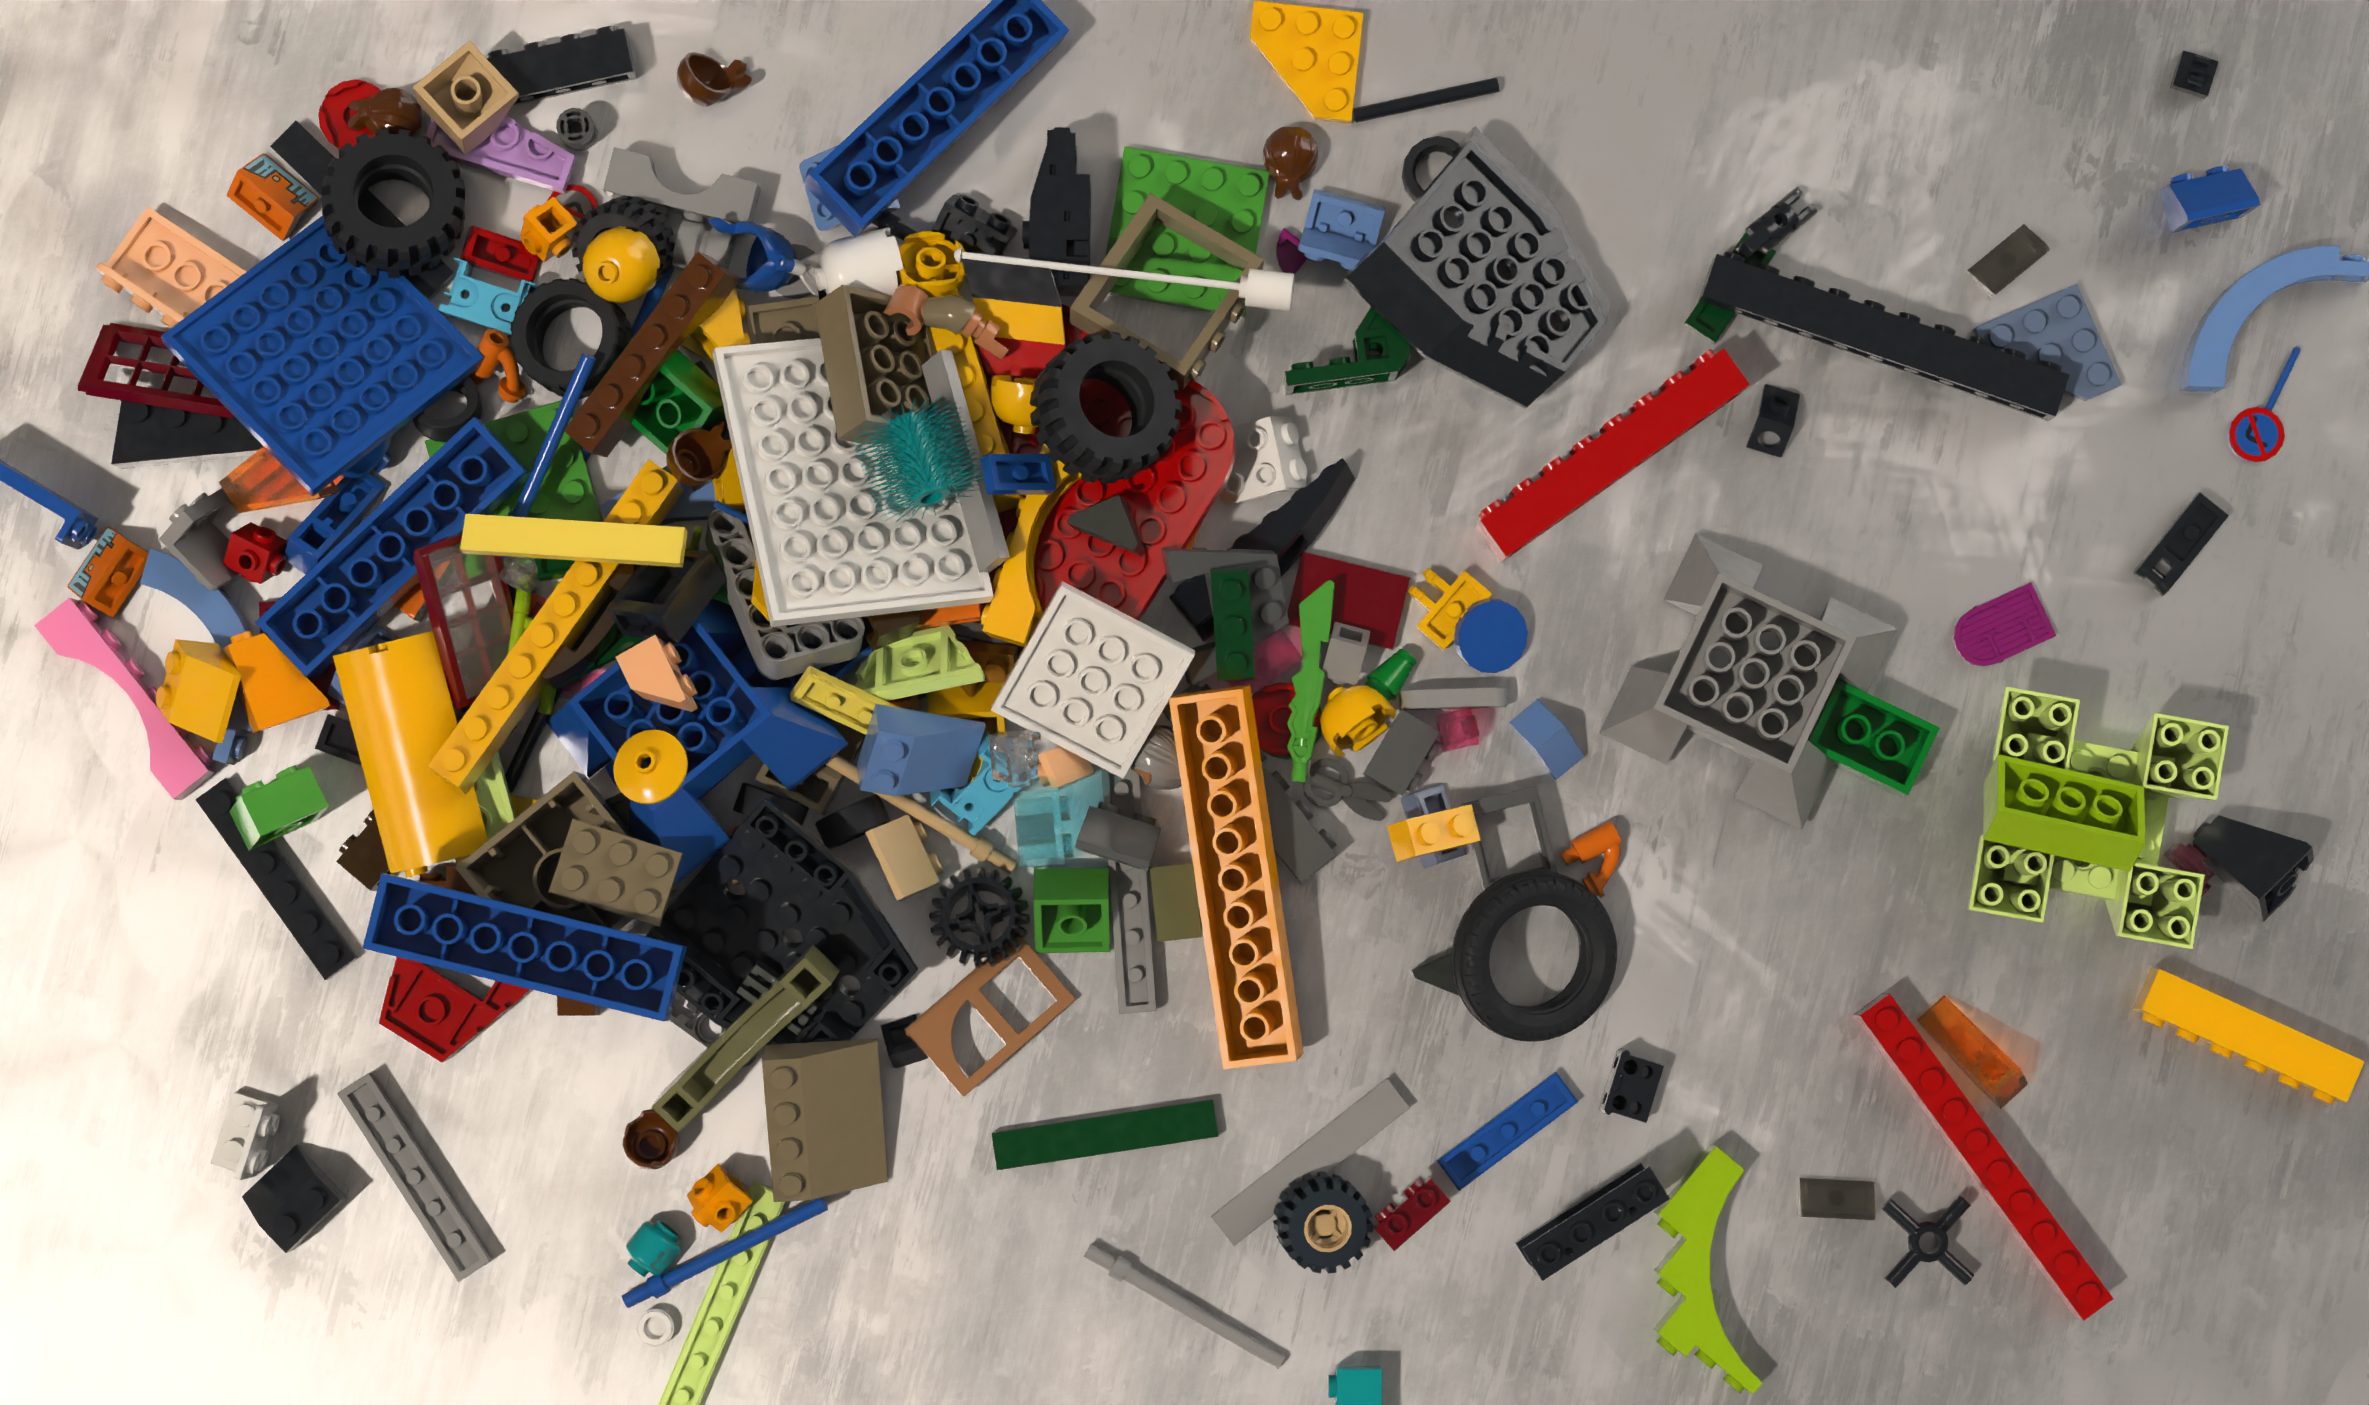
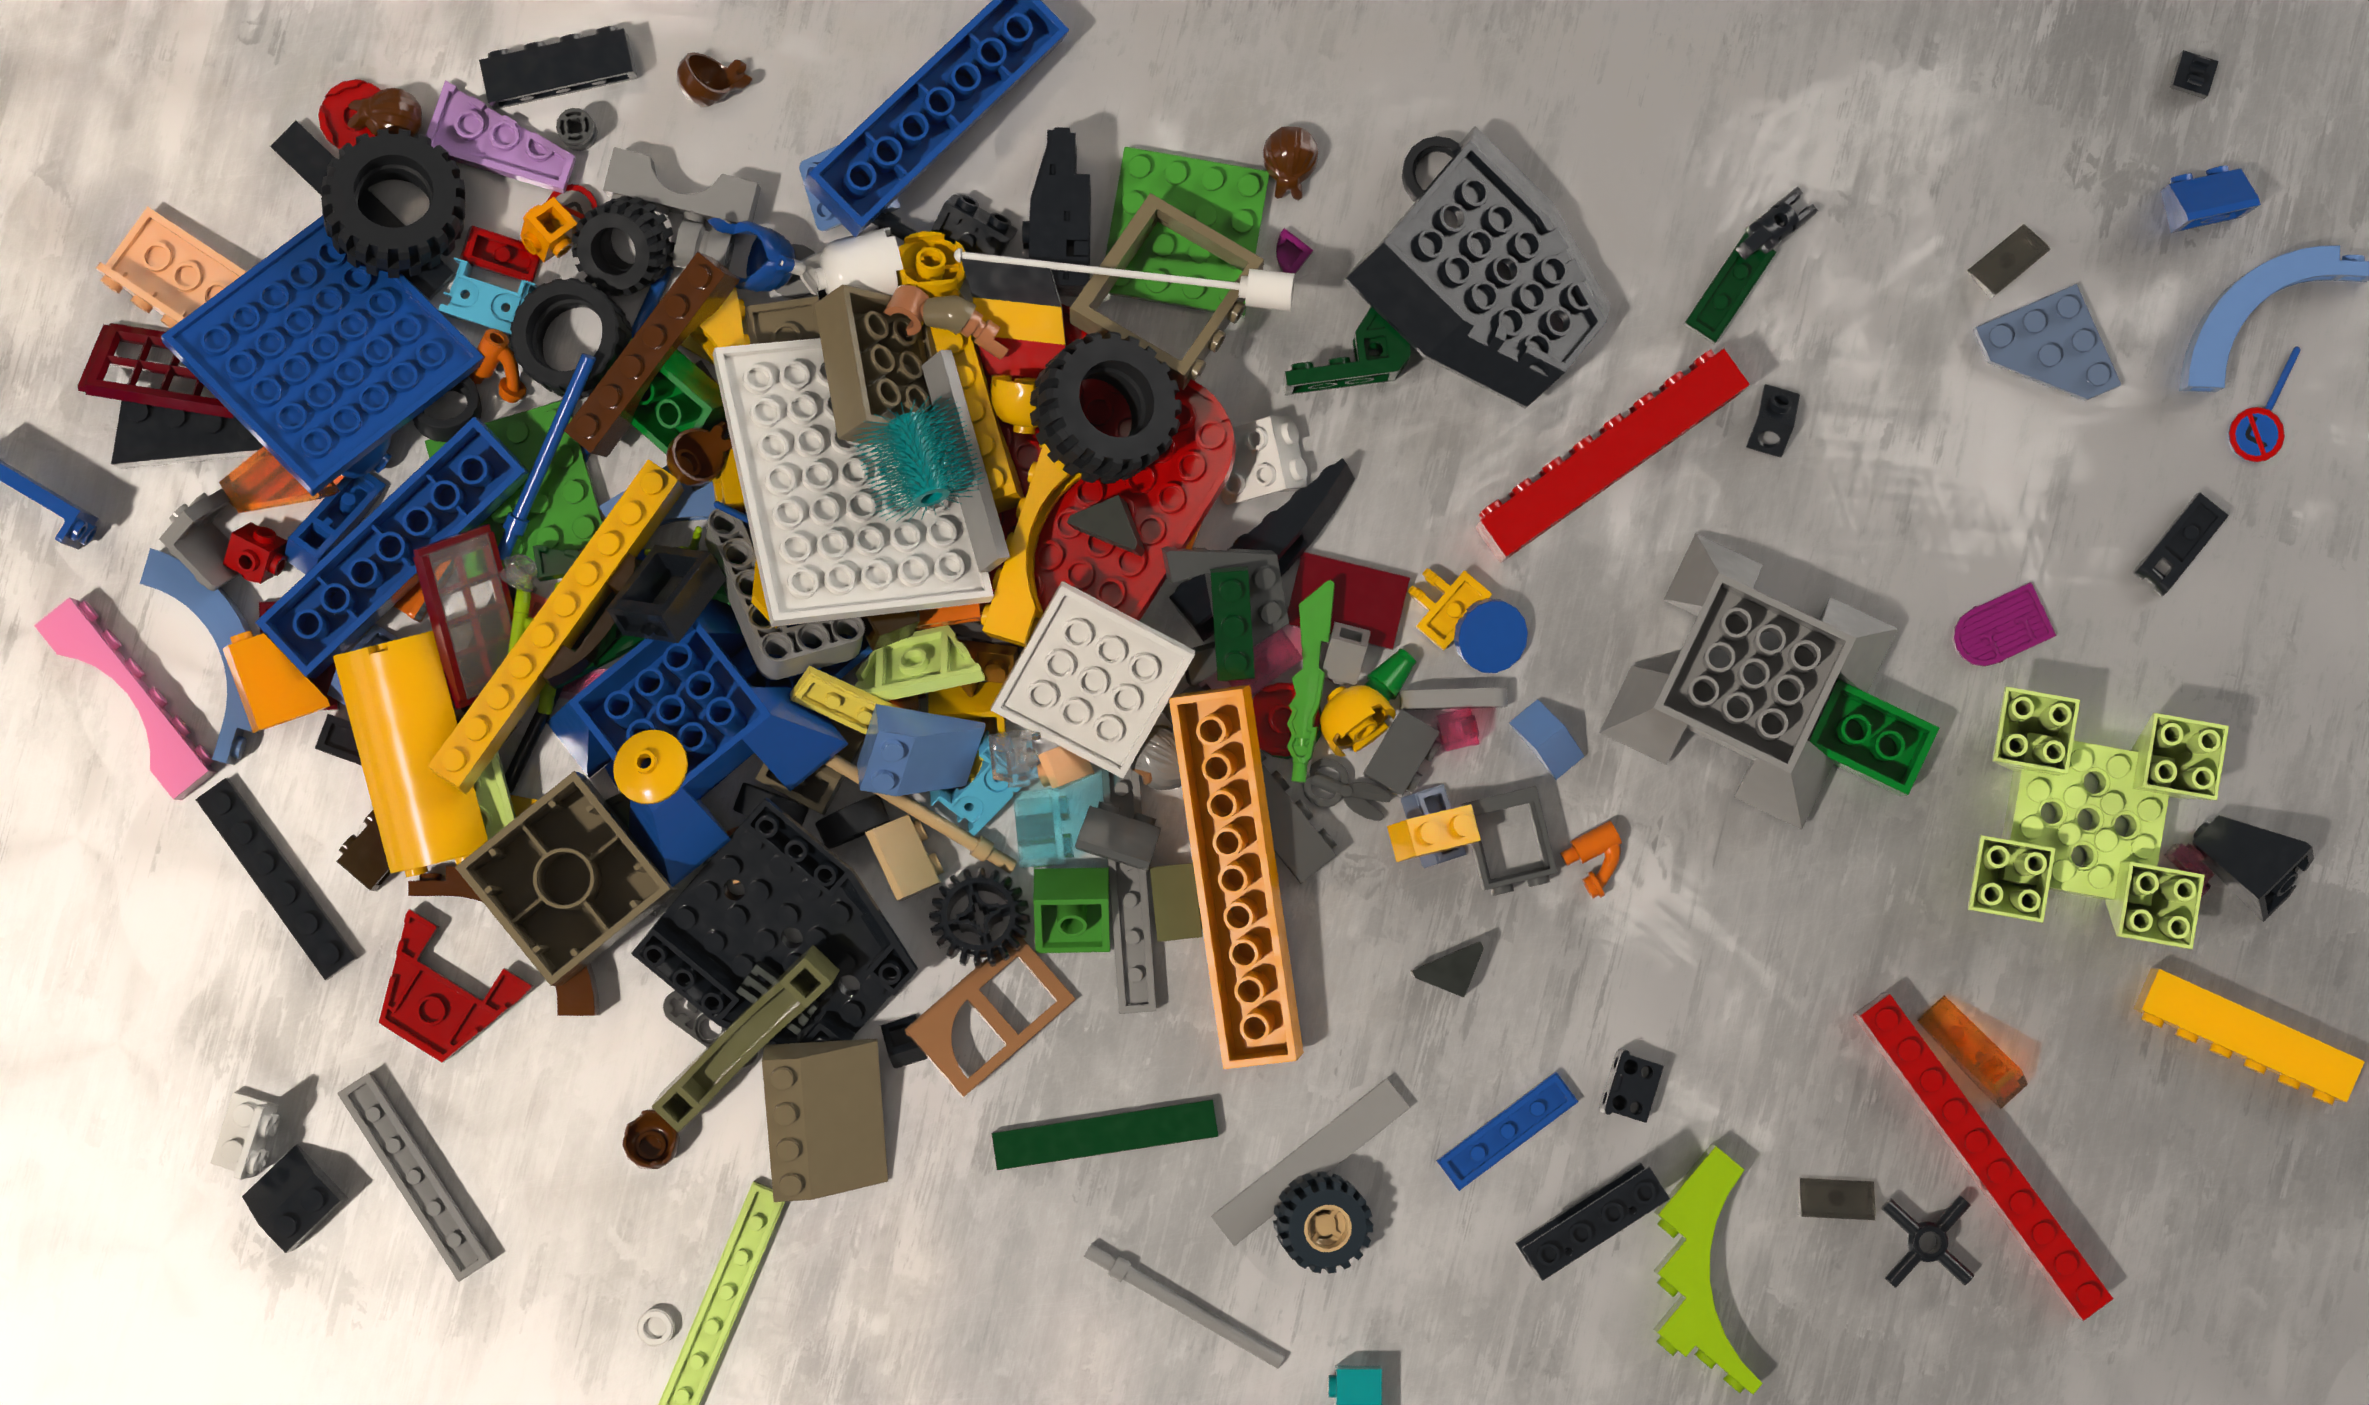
(109, 572): orange panel -> none
(198, 688): yellow slope -> none
(271, 195): orange panel -> none
(278, 807): bright green brick -> none
(466, 97): tan slope -> none
(524, 947): blue brick -> none
(574, 540): light yellow tile -> none
(616, 872): dark tan plate -> none
(621, 265): yellow cylinder -> none
(653, 1248): teal head -> none
(655, 676): light nougat slope -> none
(660, 1284): blue bar -> none
(718, 1199): light orange brick -> none
(1018, 474): blue plate -> none
(1312, 54): yellow plate -> none
(1340, 229): medium blue bracket -> none
(1420, 1205): dark red plate -> none
(1426, 100): black bar -> none
(1594, 967): black tyre -> none
(1884, 337): black brick -> none
(2064, 813): lime brick -> none

